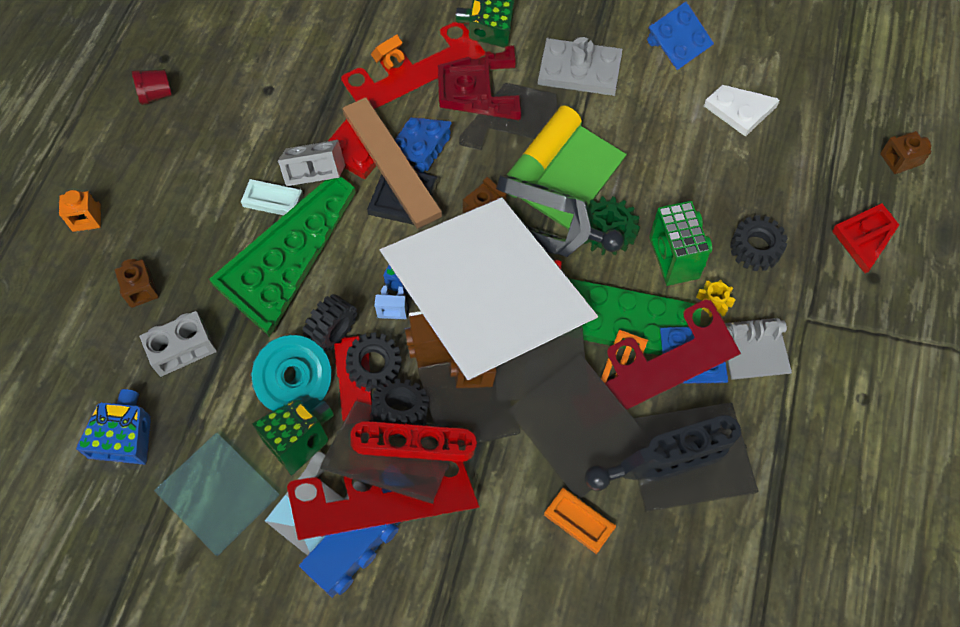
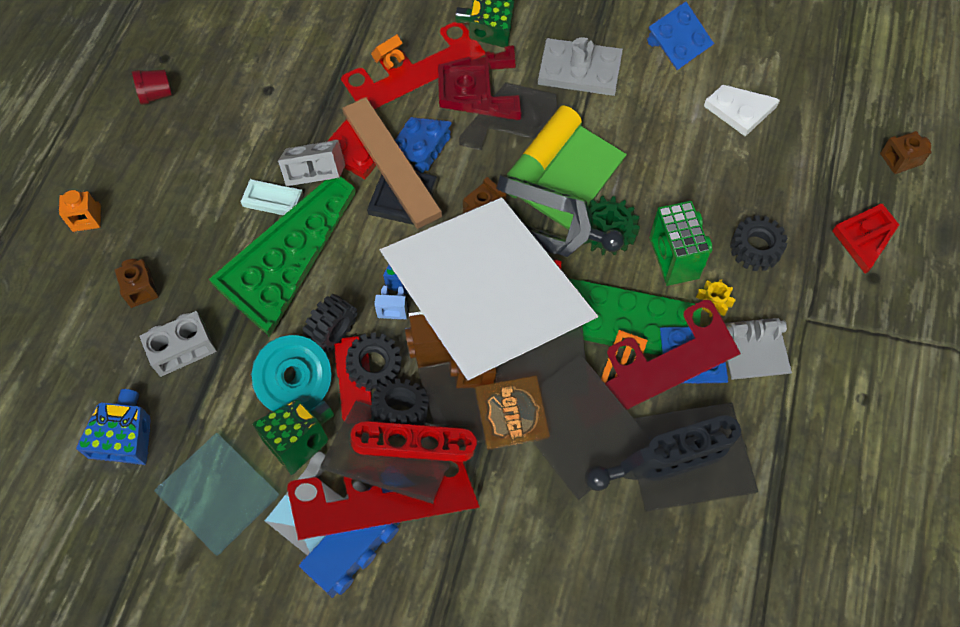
(511, 412): none -> clear orange tile
(579, 520): orange tile -> none

